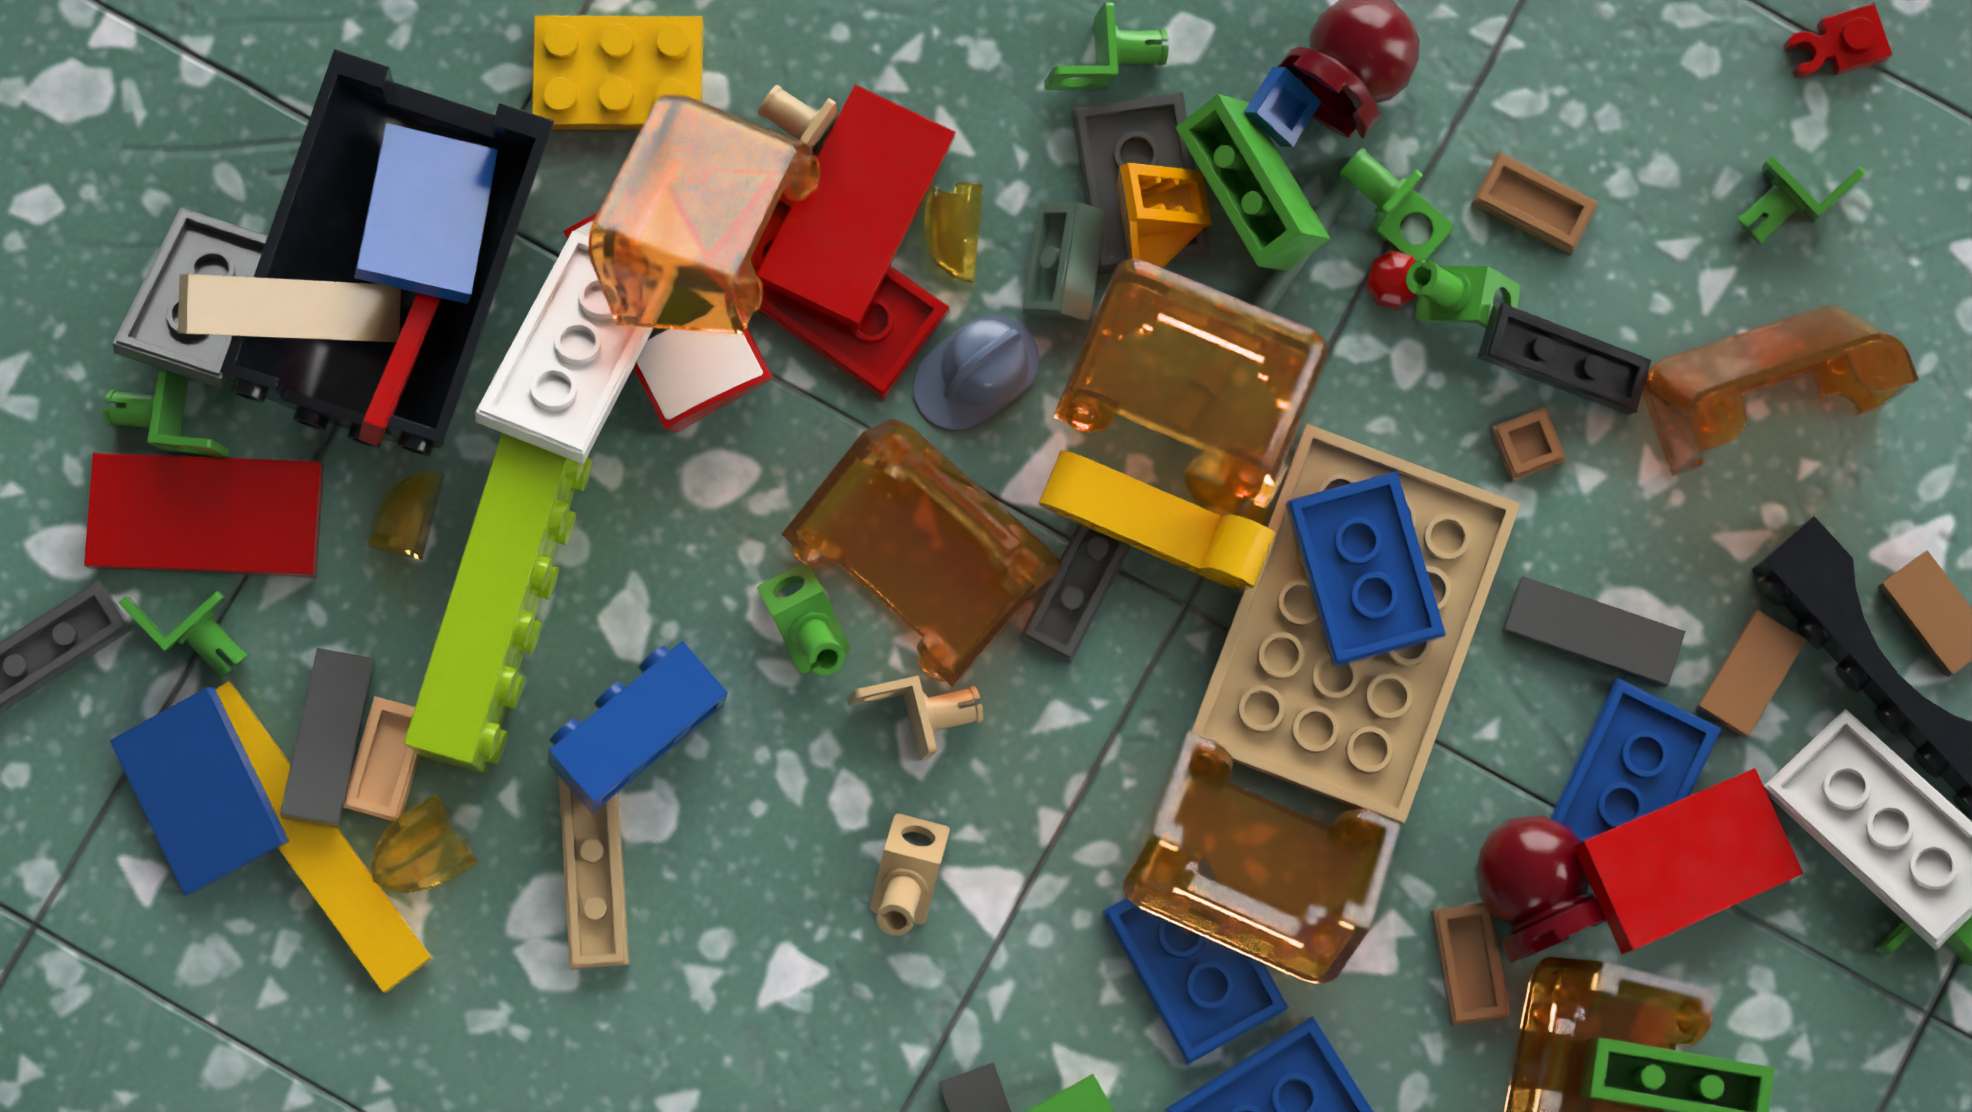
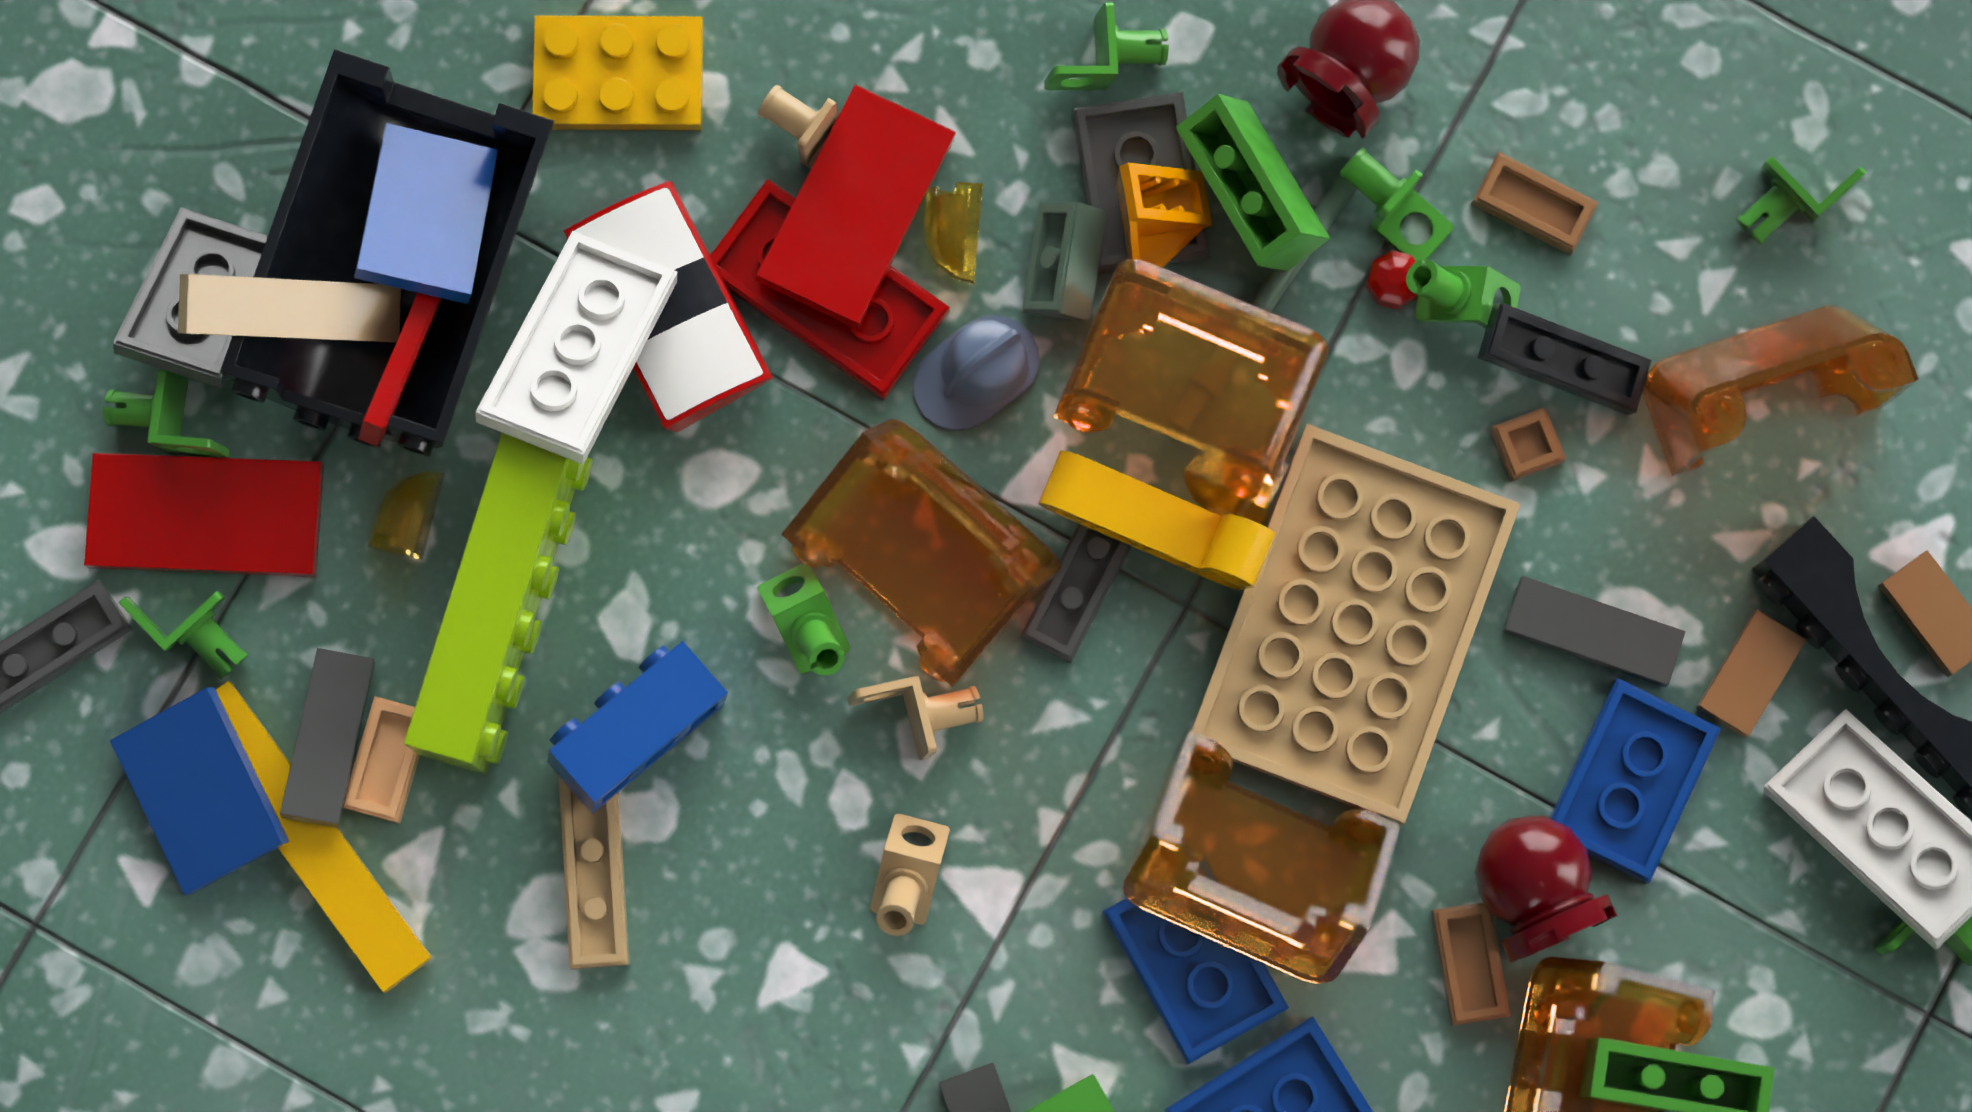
(420, 850): clear yellow brick -> none
(690, 214): clear orange windscreen -> none
(1282, 106): blue plate -> none
(1365, 569): blue tile -> none
(1687, 860): red tile -> none
(1846, 40): red plate -> none

